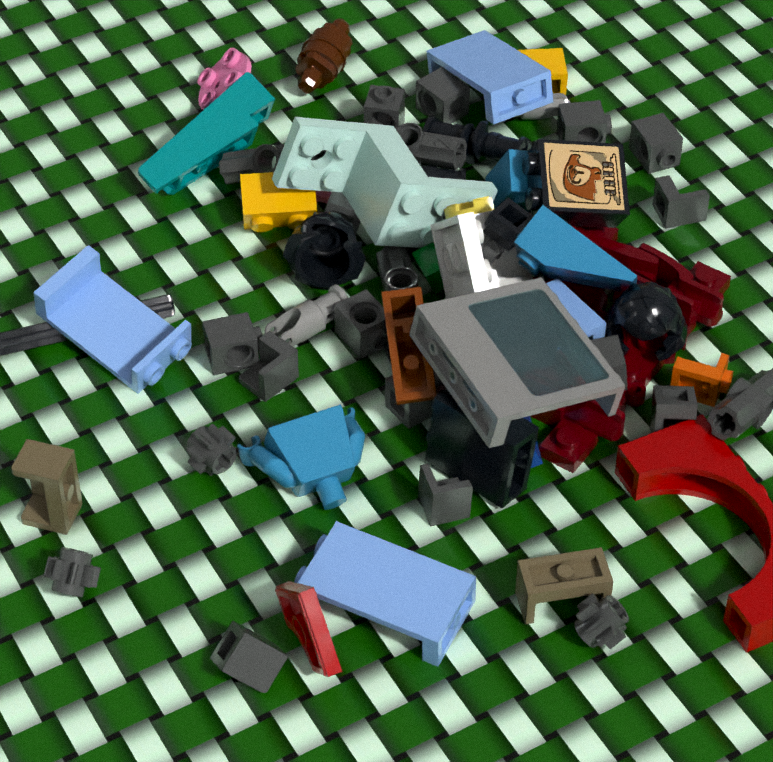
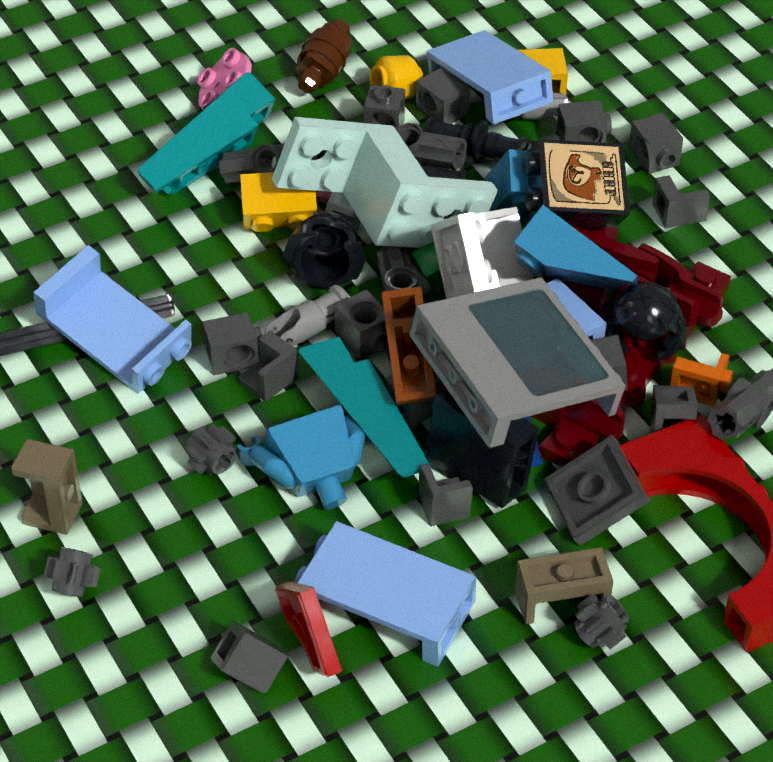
(367, 402): none -> teal wedge
(397, 72): none -> yellow head
(476, 206): light yellow tile -> none
(503, 228): black piece -> none
(596, 490): none -> dark grey tile

